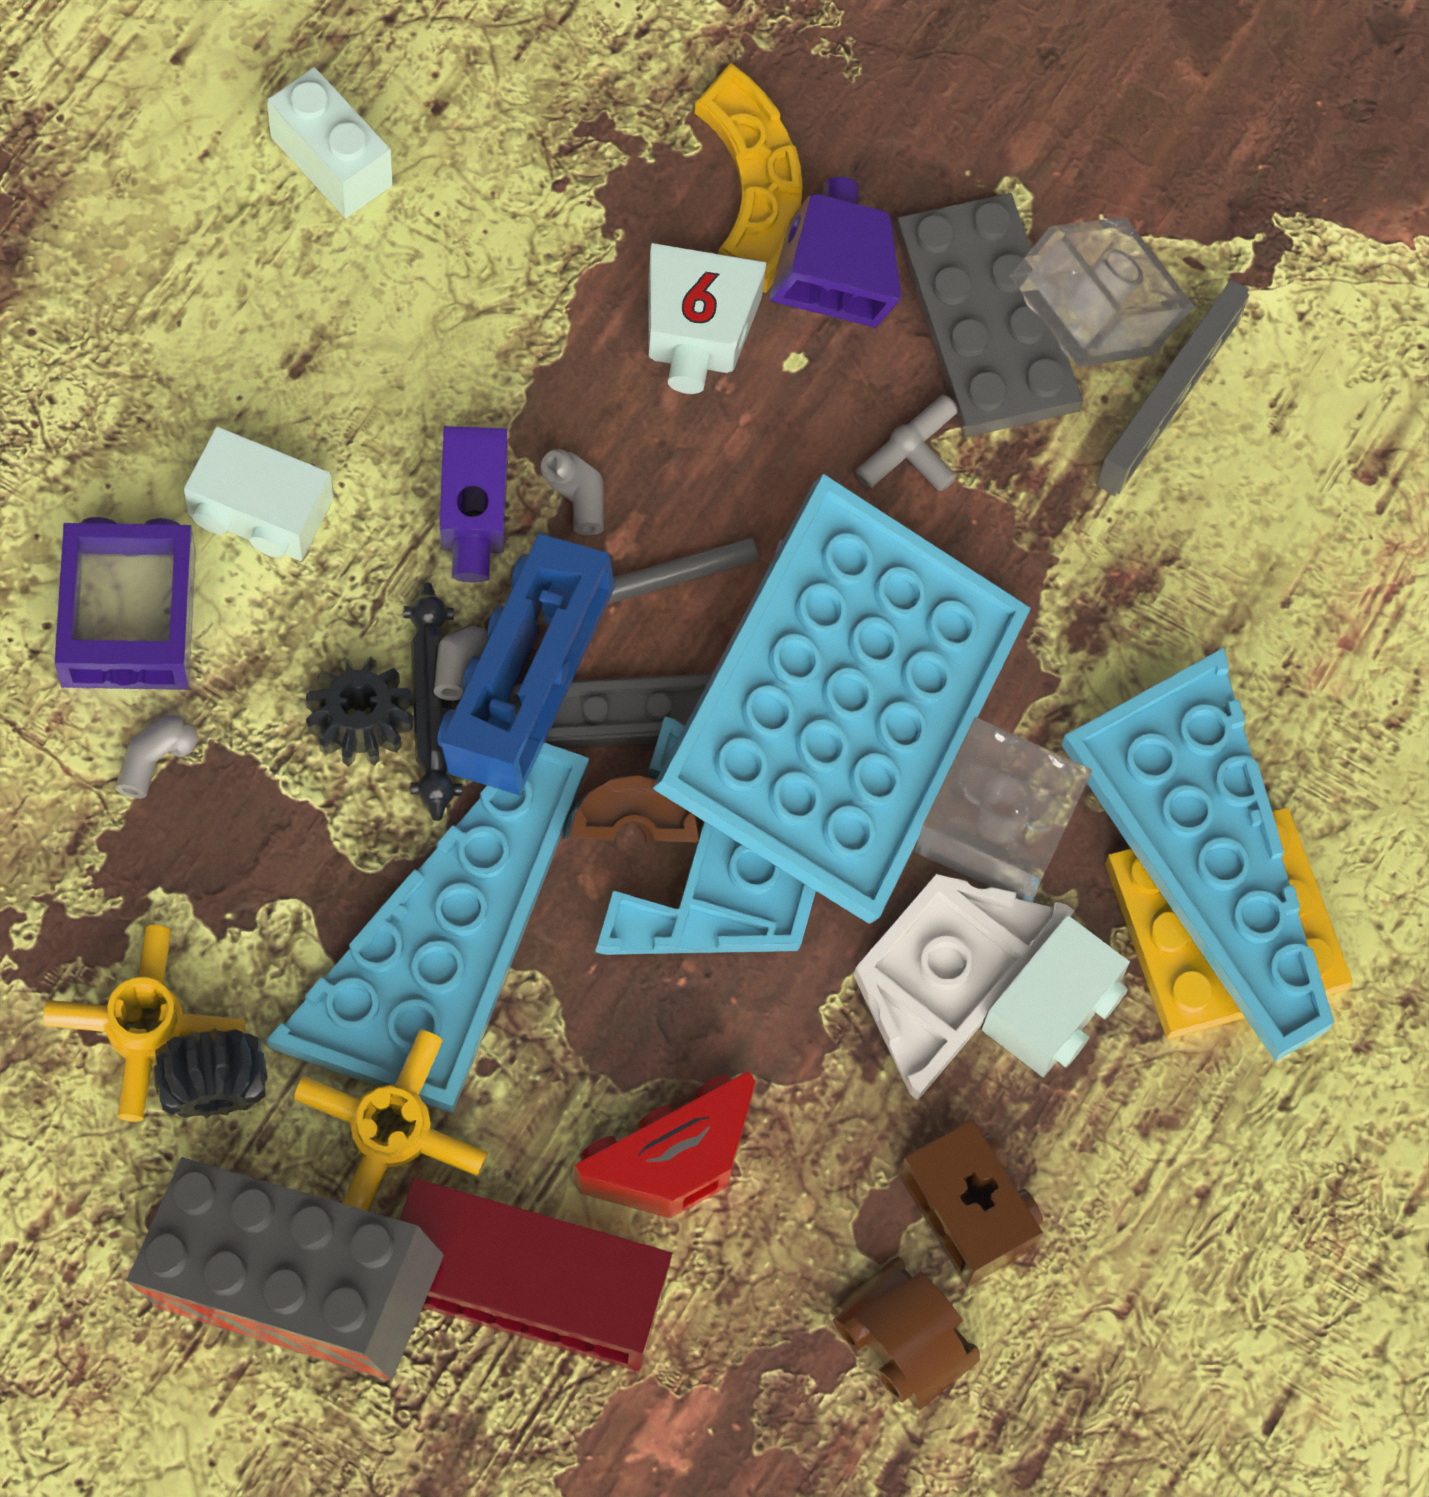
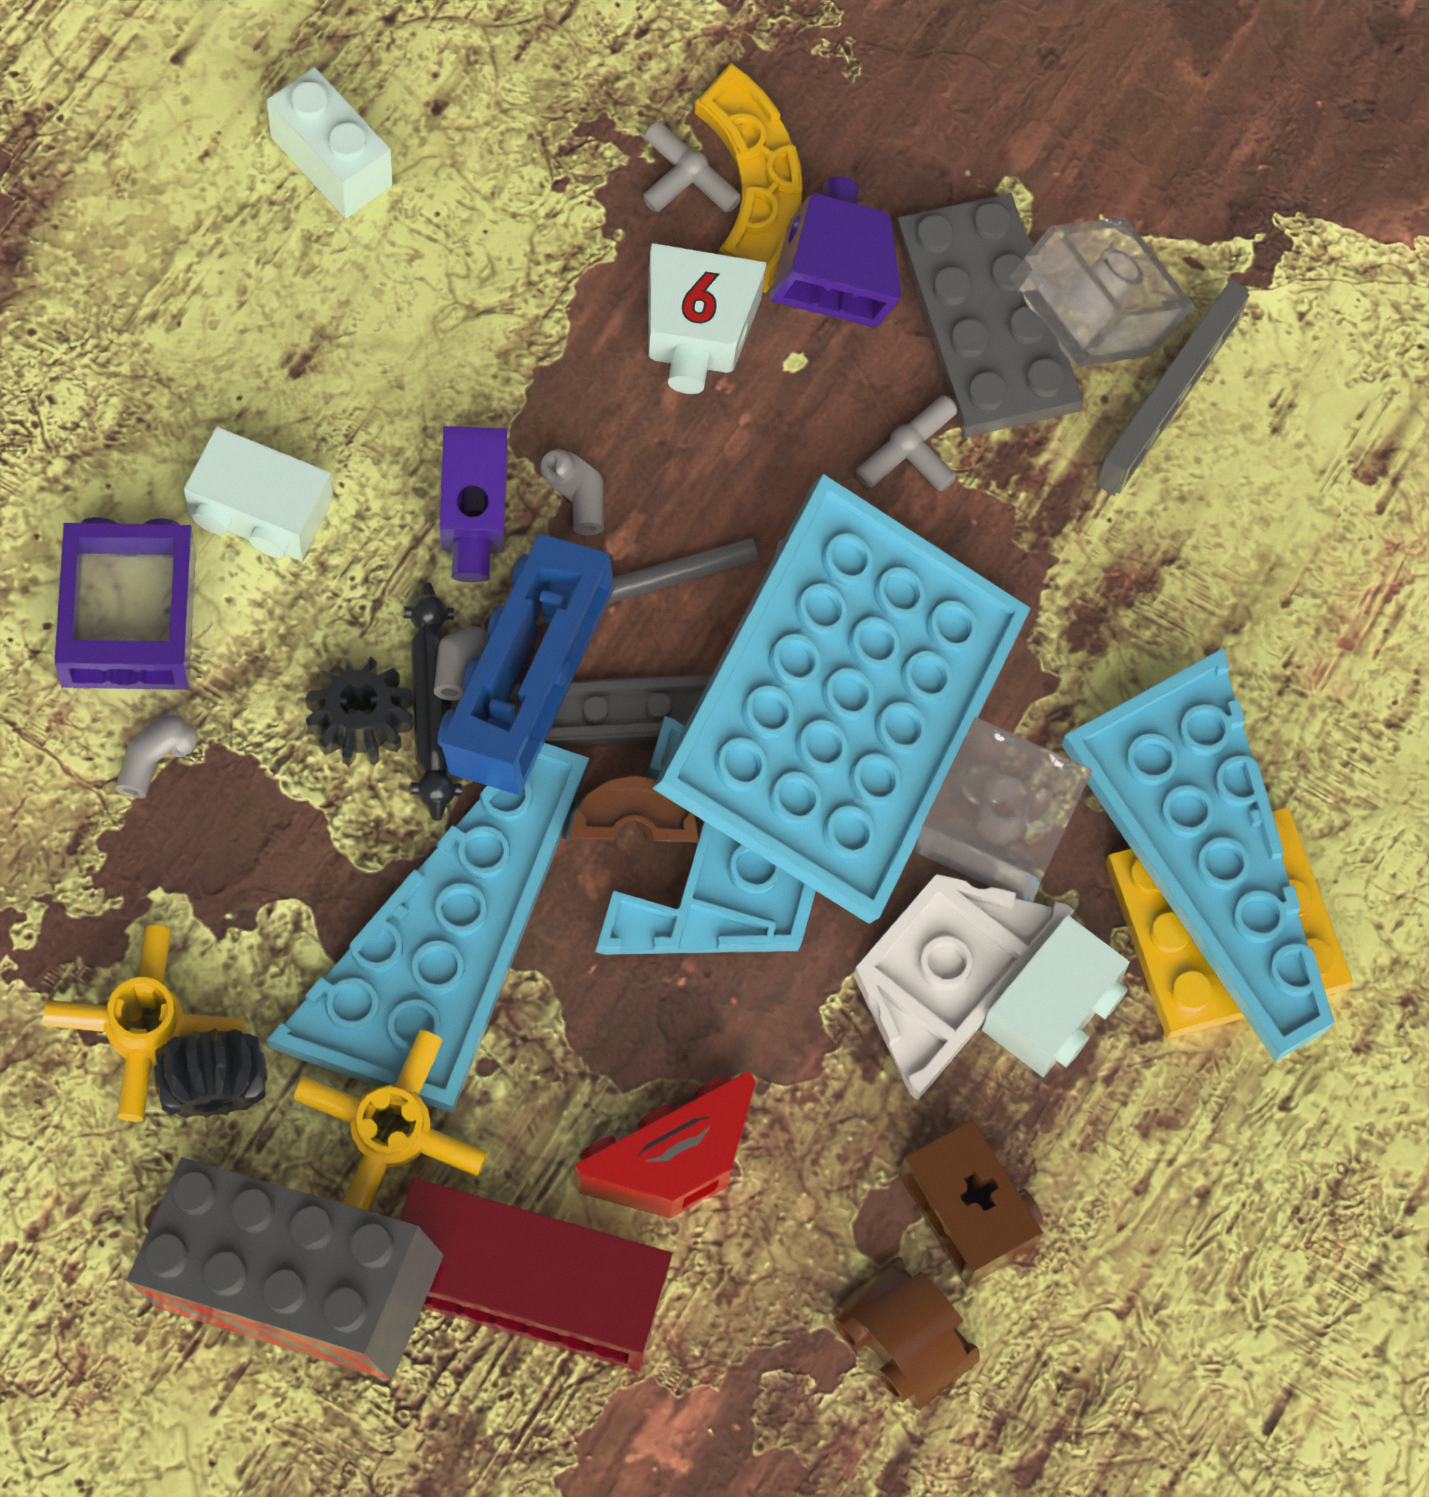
(688, 168): none -> light grey piece

